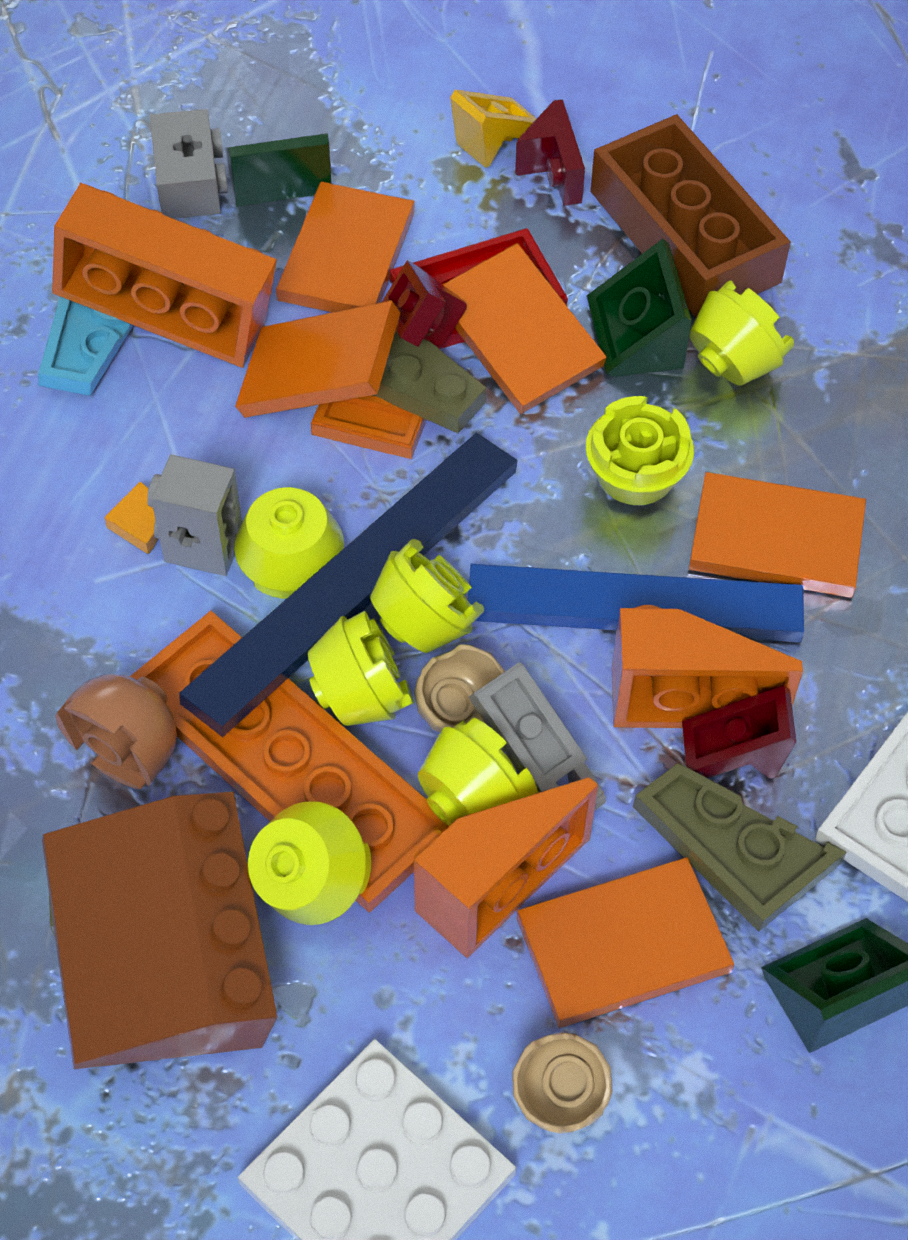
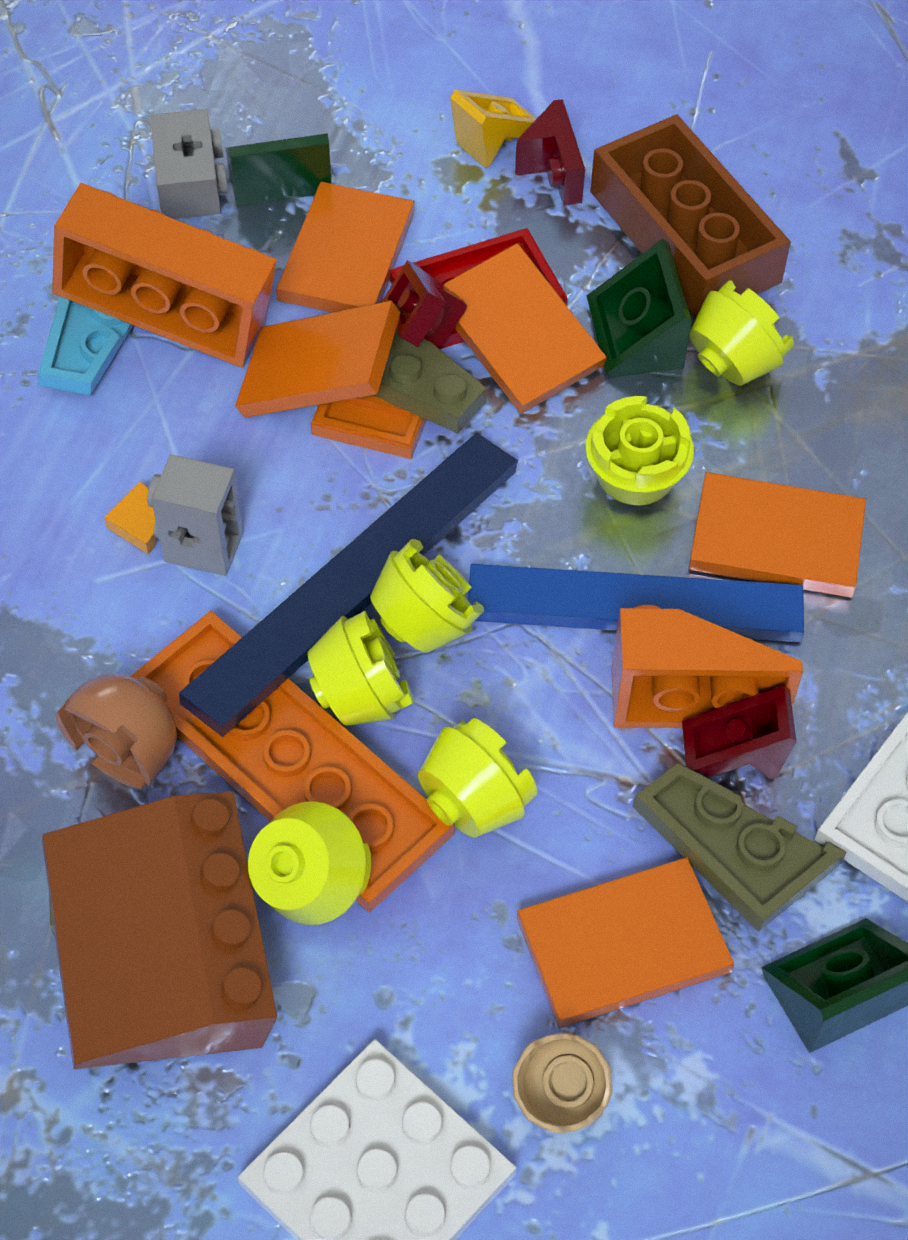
(286, 540): neon yellow cone -> none
(449, 681): tan hair -> none
(497, 860): orange slope -> none
(532, 730): light grey hinge -> none

